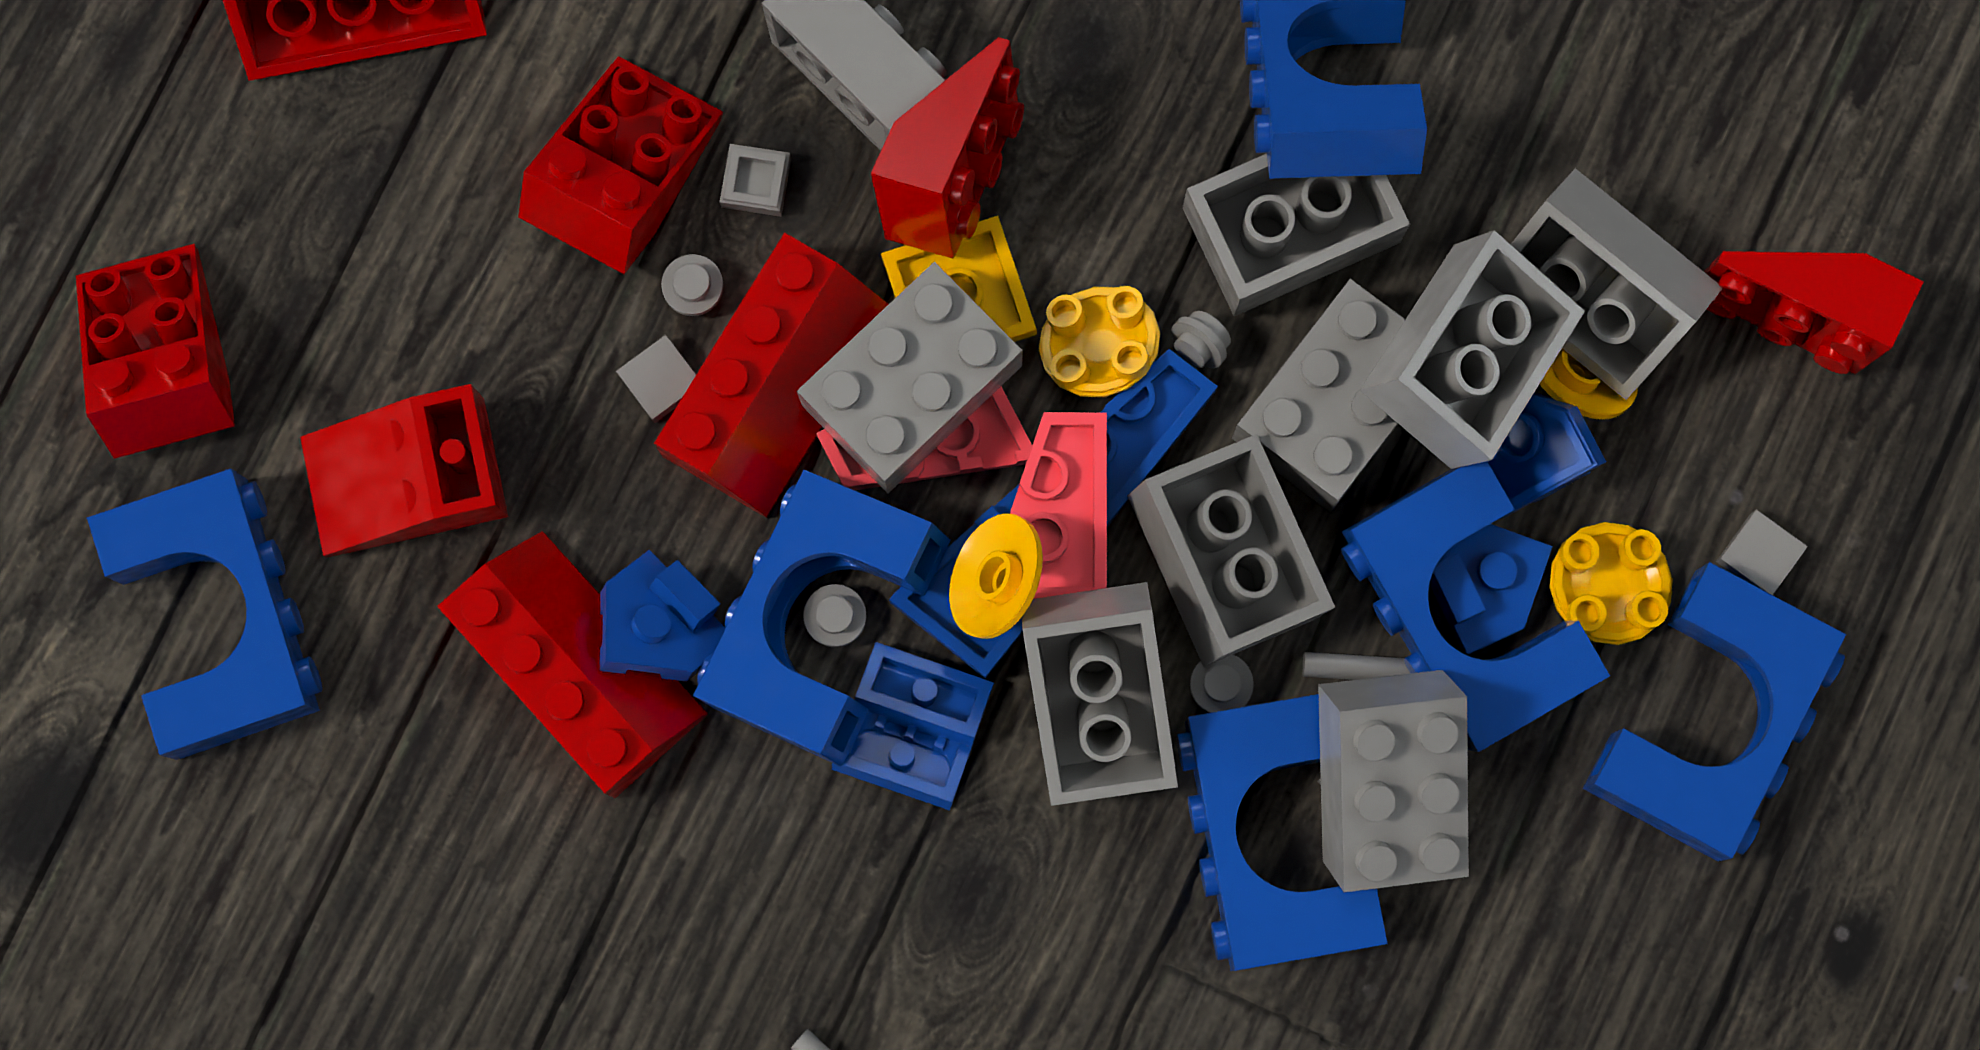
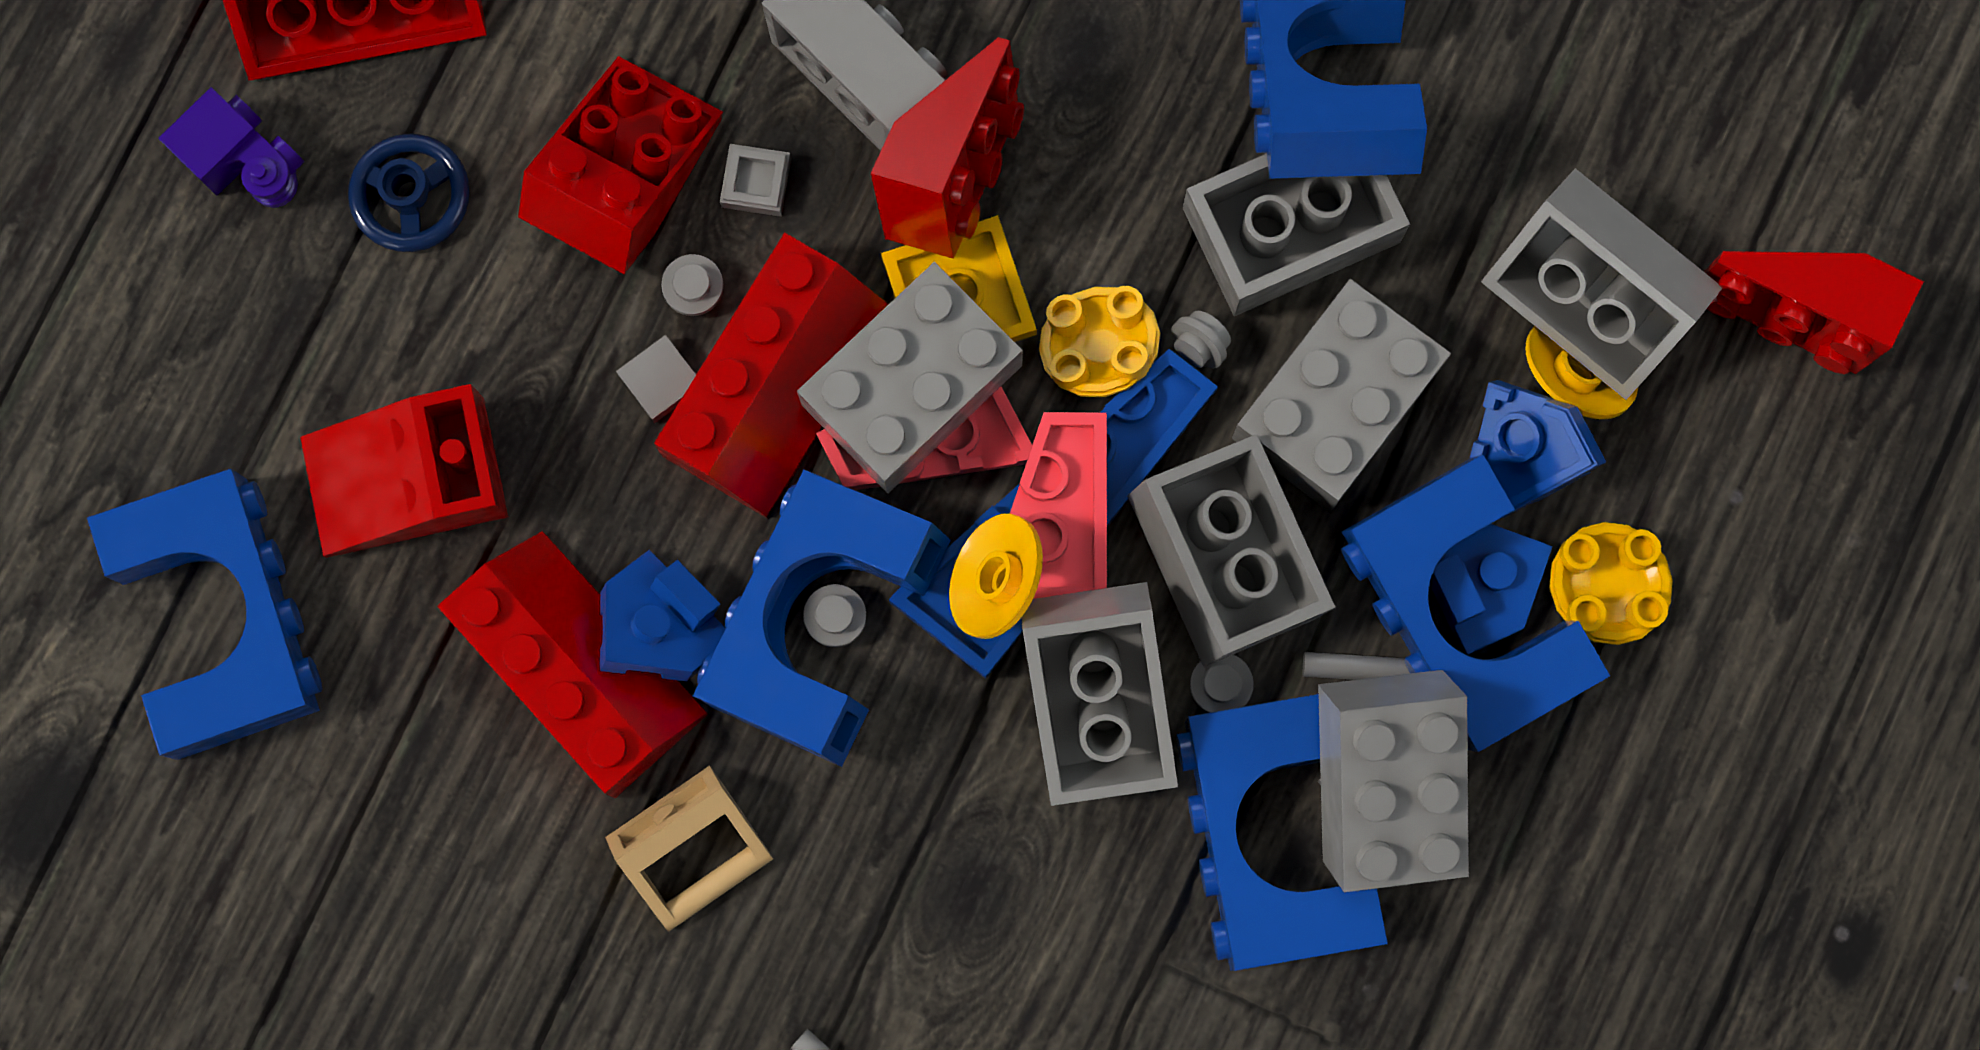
(152, 352): red slope -> none
(221, 141): none -> dark purple brick
(393, 176): none -> dark blue piece
(672, 823): none -> tan tile
(916, 725): blue slope -> none
(1473, 350): light grey brick -> none
(1761, 553): light grey tile -> none
(1785, 661): blue arch -> none

